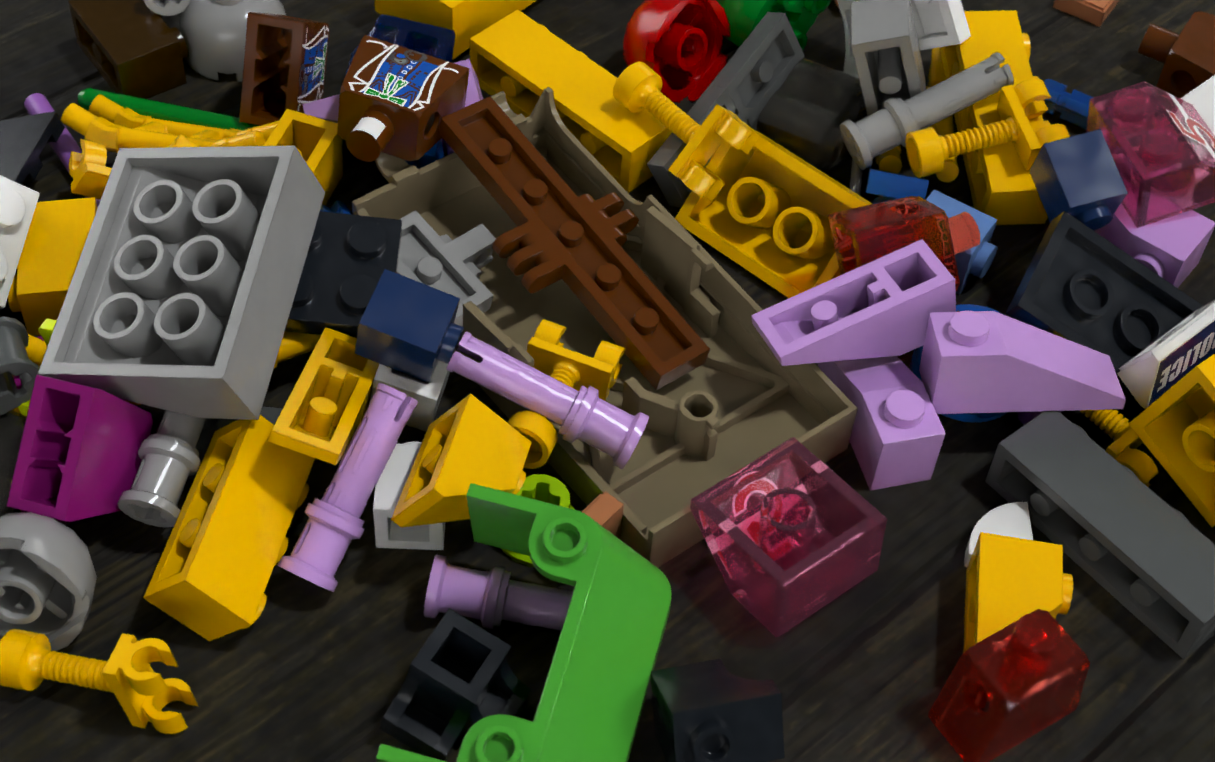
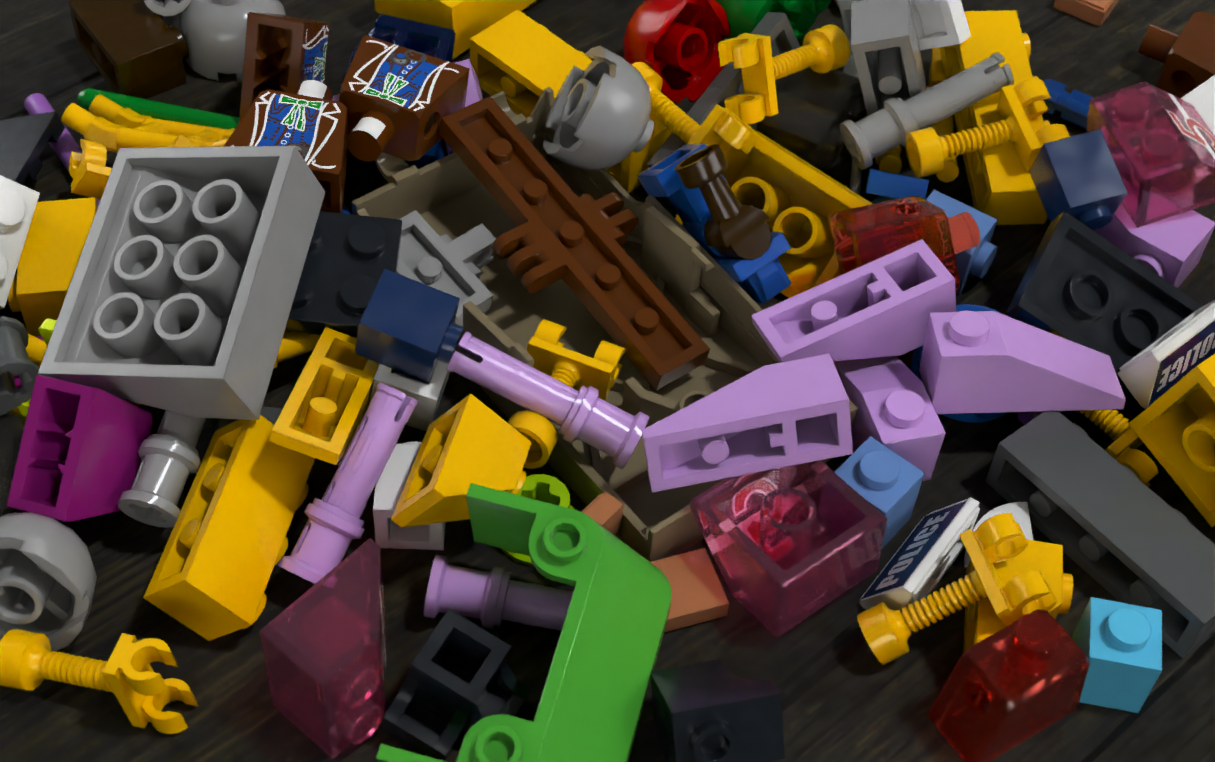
(305, 121): none -> torso
(331, 654): none -> clear pink slope
(600, 113): none -> light grey cylinder
(694, 589): none -> nougat tile
(718, 221): none -> hips
(753, 425): none -> lavender slope
(821, 50): none -> yellow bar
(884, 481): none -> medium blue brick
(923, 557): none -> white slope
(991, 542): none -> yellow bar
(1122, 652): none -> medium azure brick

